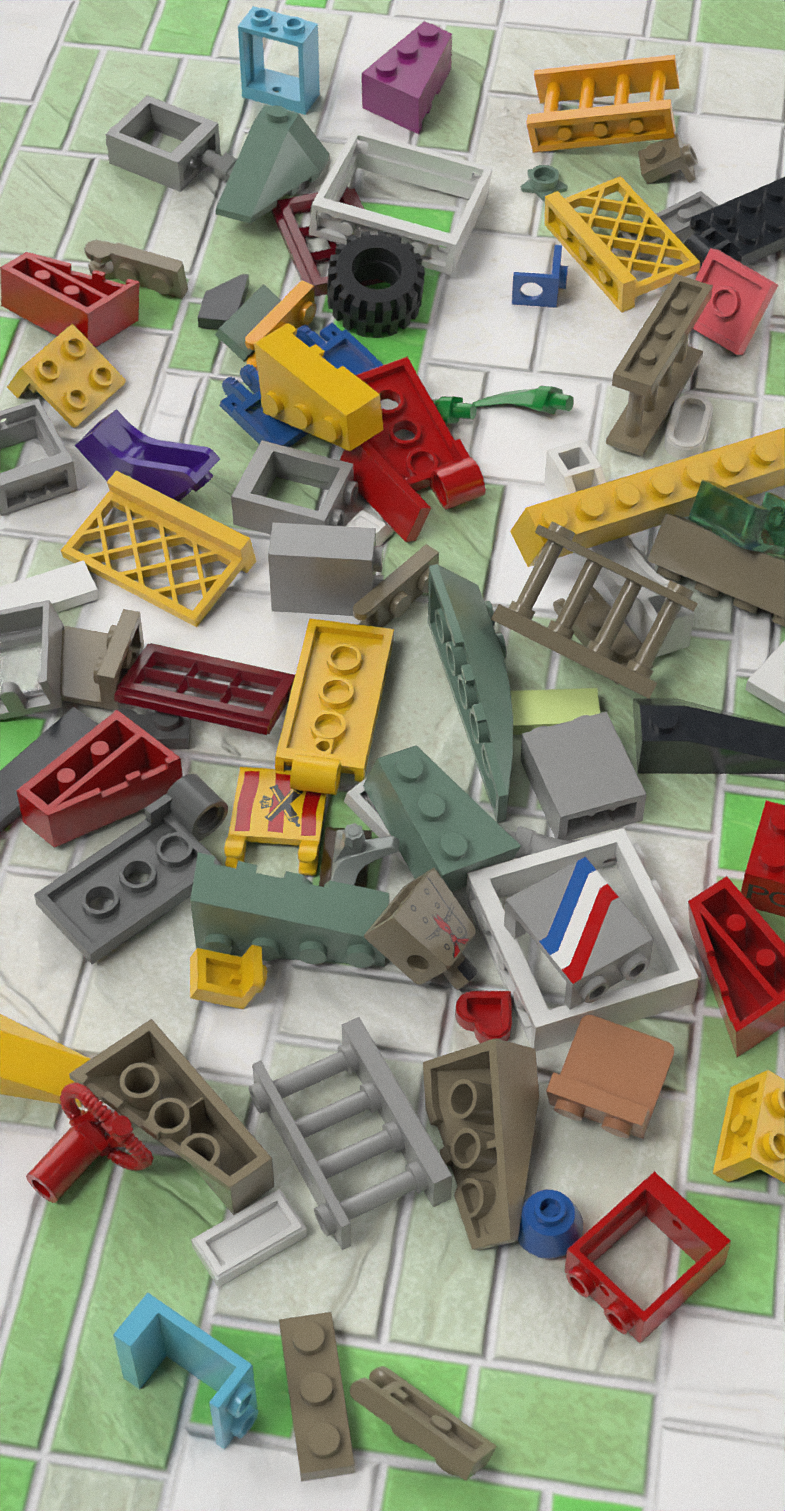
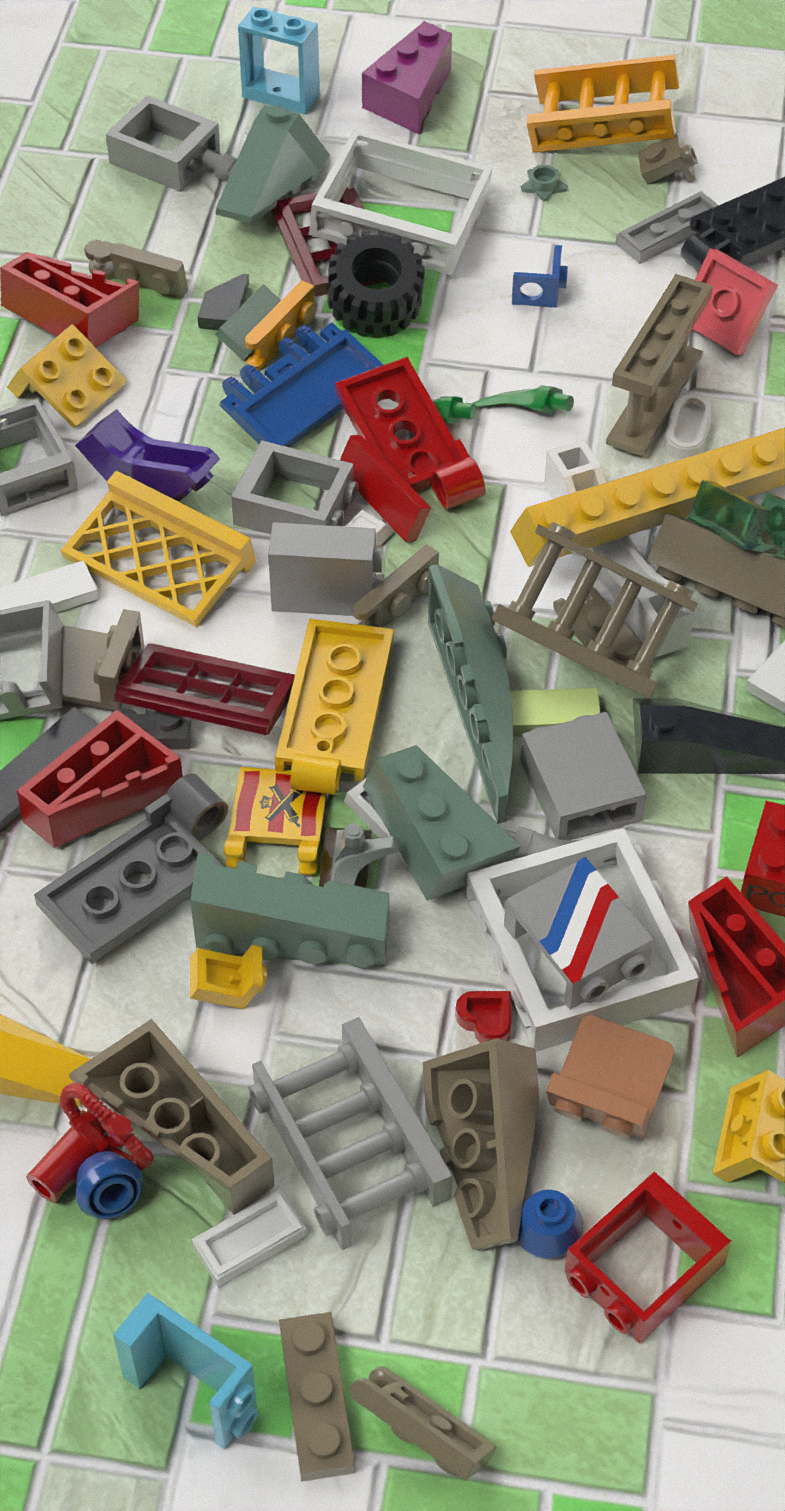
(108, 1185): none -> blue cone
(314, 394): yellow wedge -> none
(425, 932): dark tan torso -> none
(595, 252): yellow fence -> none

